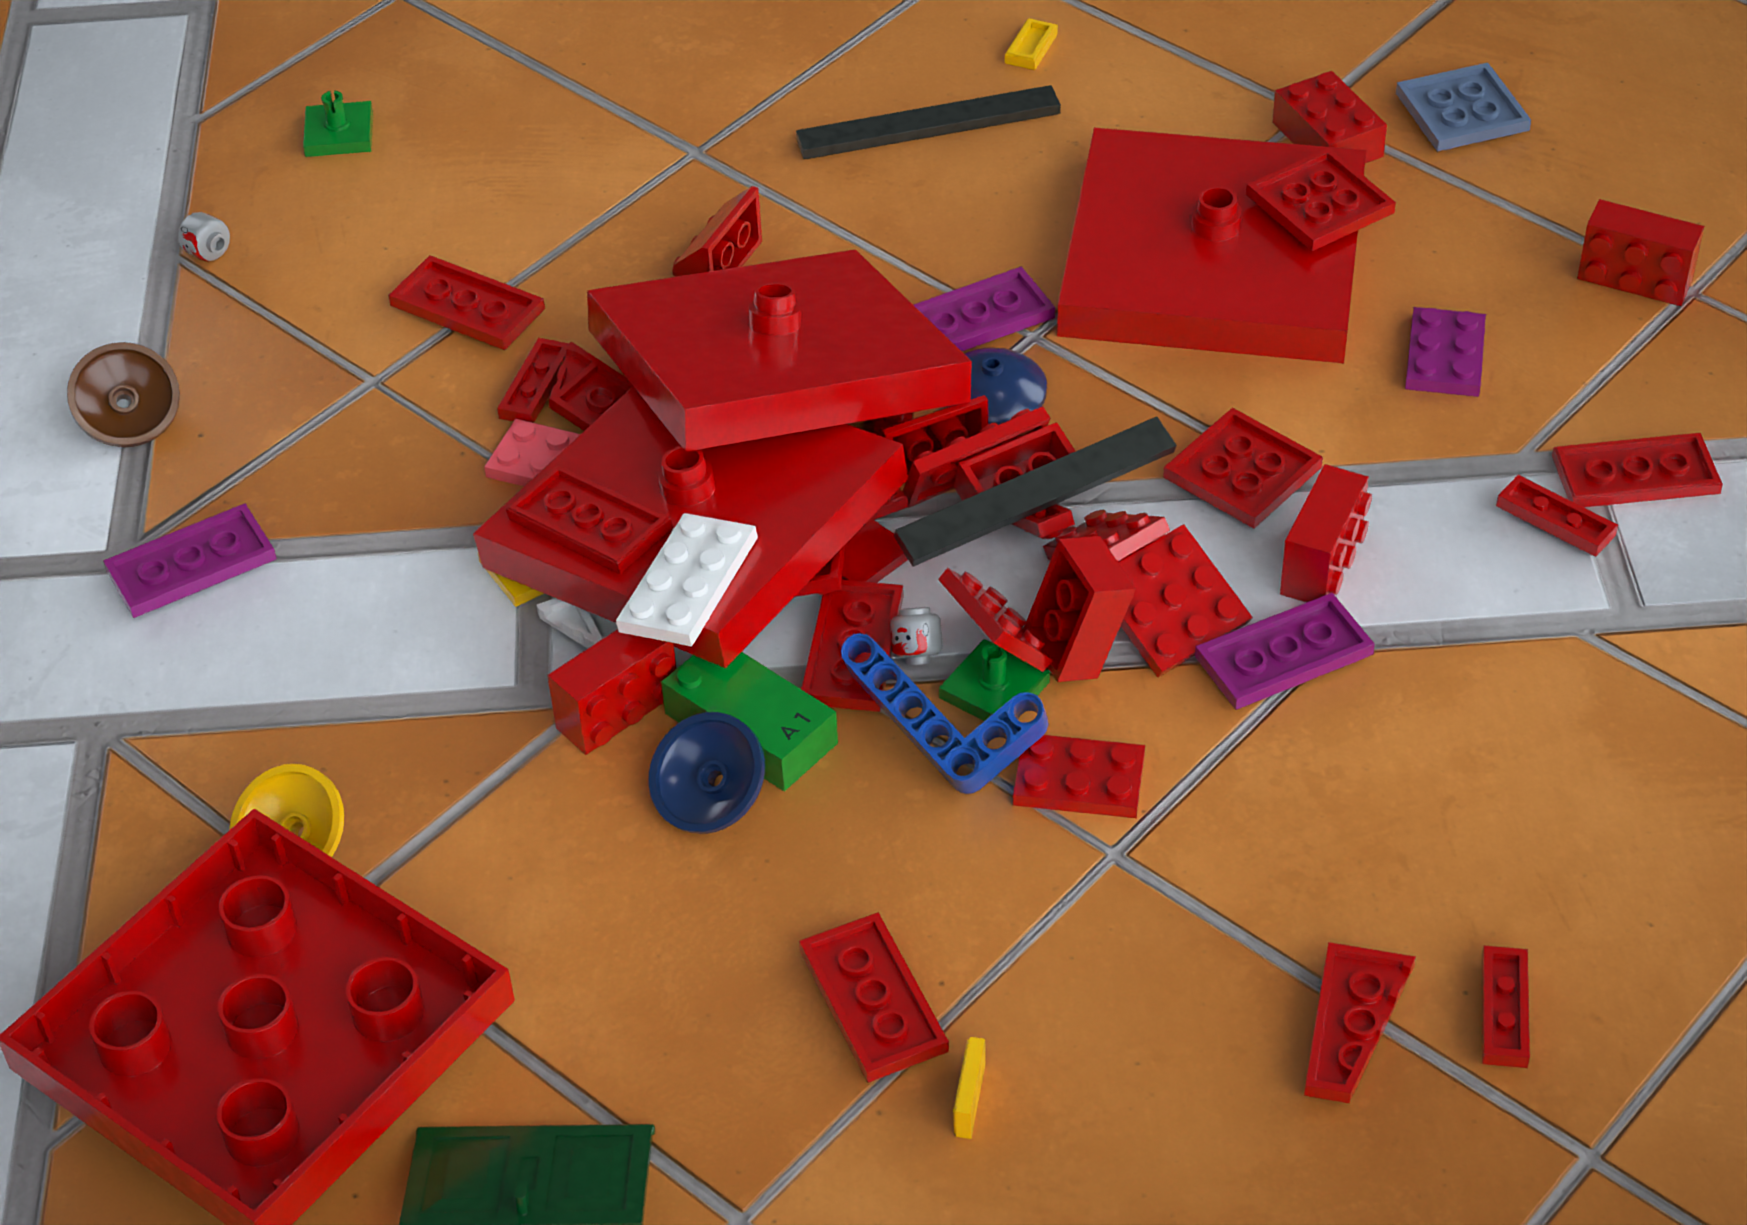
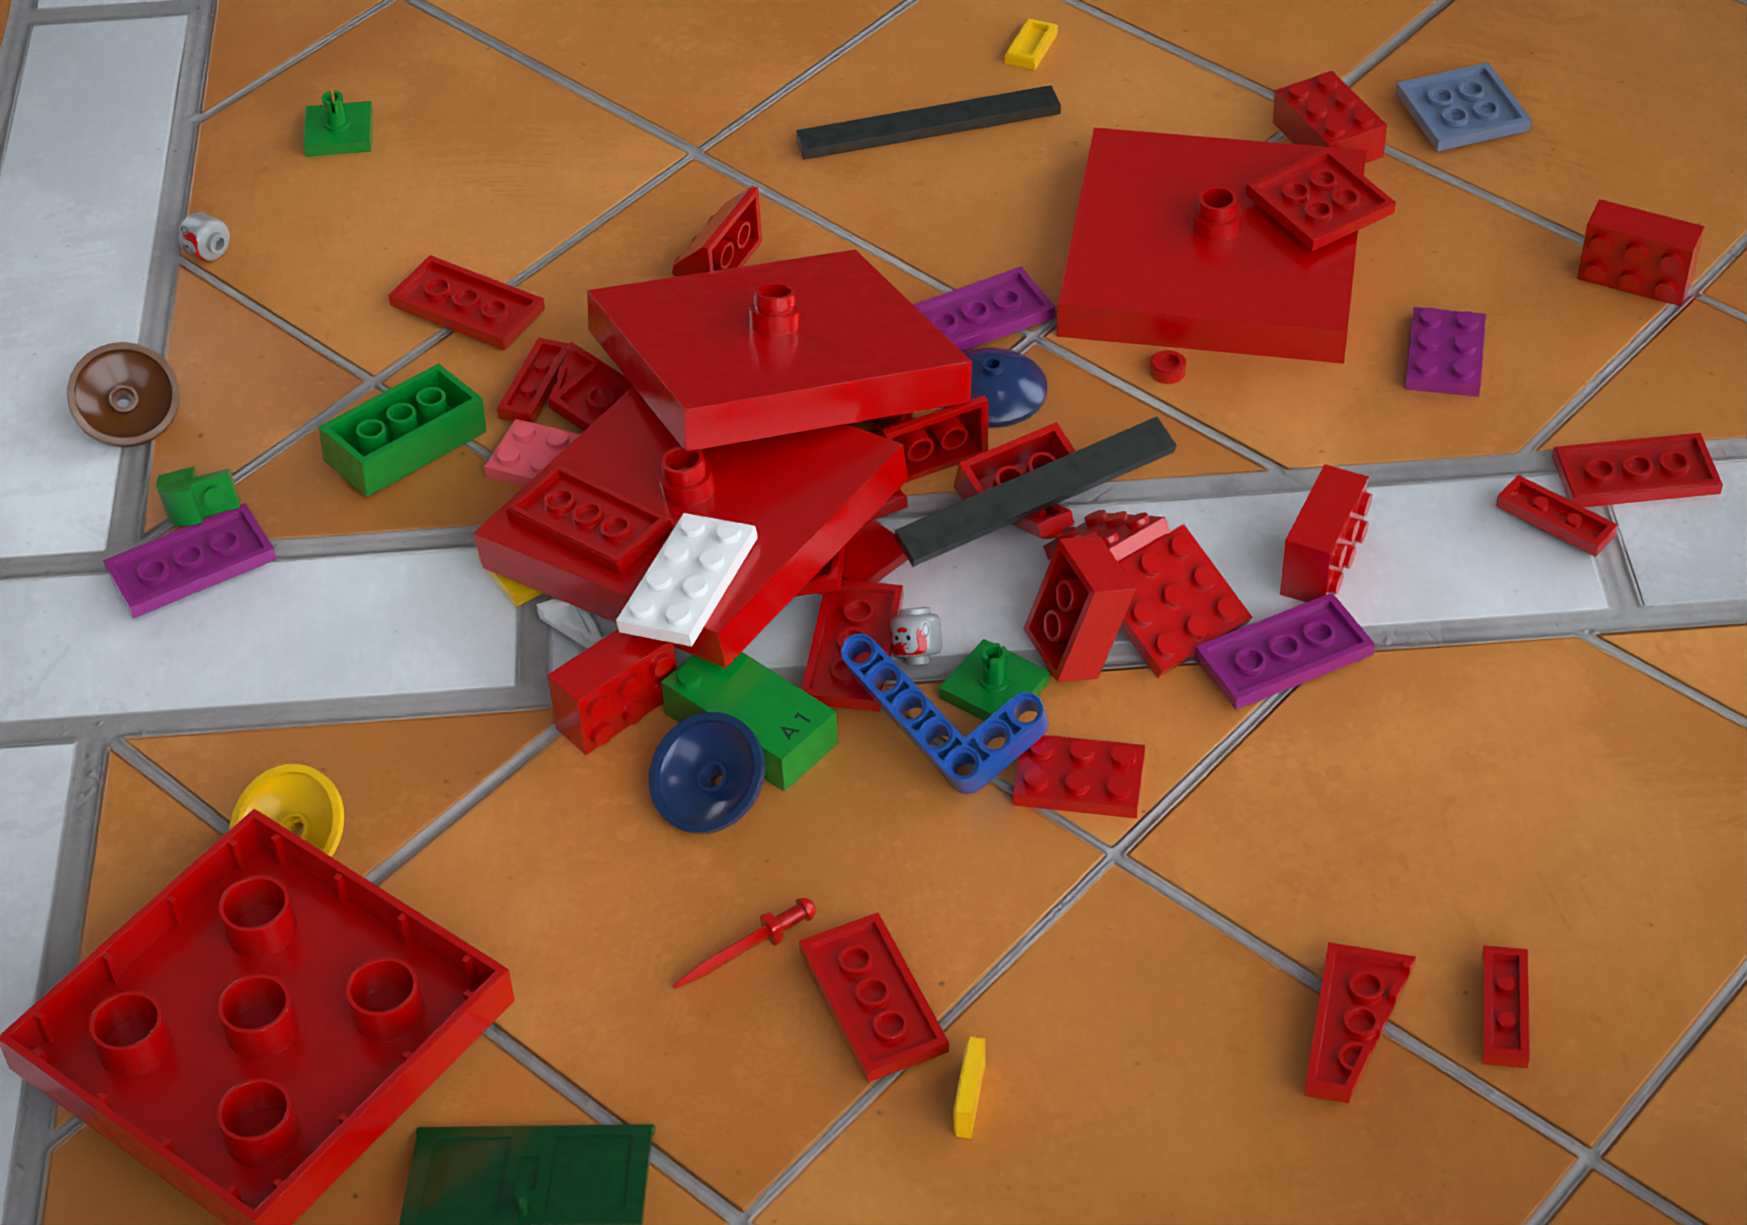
(192, 497): none -> green brick
(402, 429): none -> green brick
(771, 929): none -> red sword
(936, 472): red plate -> none
(999, 623): red plate -> none
(1167, 367): none -> red tile
(1243, 467): red plate -> none

